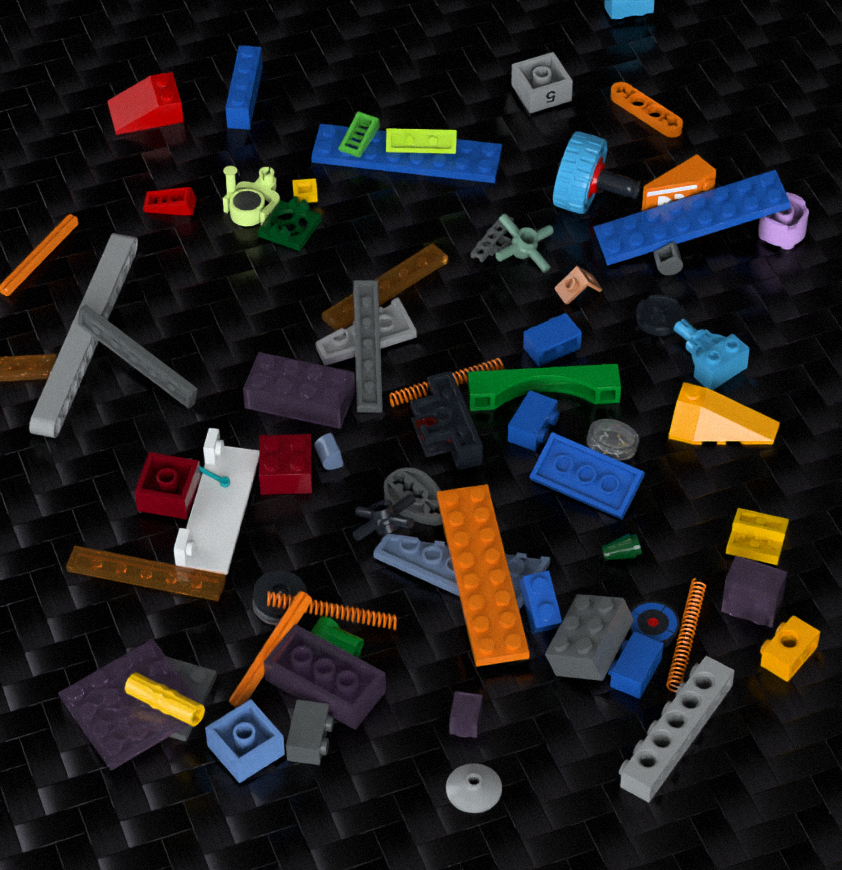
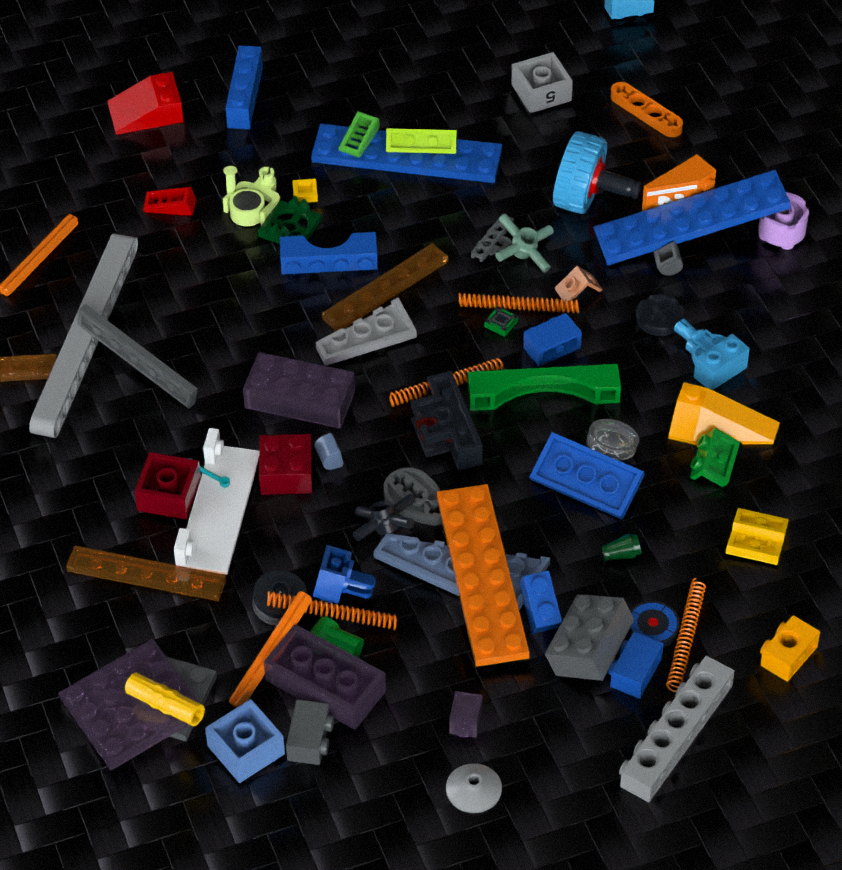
(302, 257): none -> blue arch
(338, 577): none -> blue brick
(367, 346): dark grey tile -> none
(501, 321): none -> tile
(533, 420): blue brick -> none
(565, 306): none -> orange piece
(715, 457): none -> green bracket
(753, 591): clear purple brick -> none

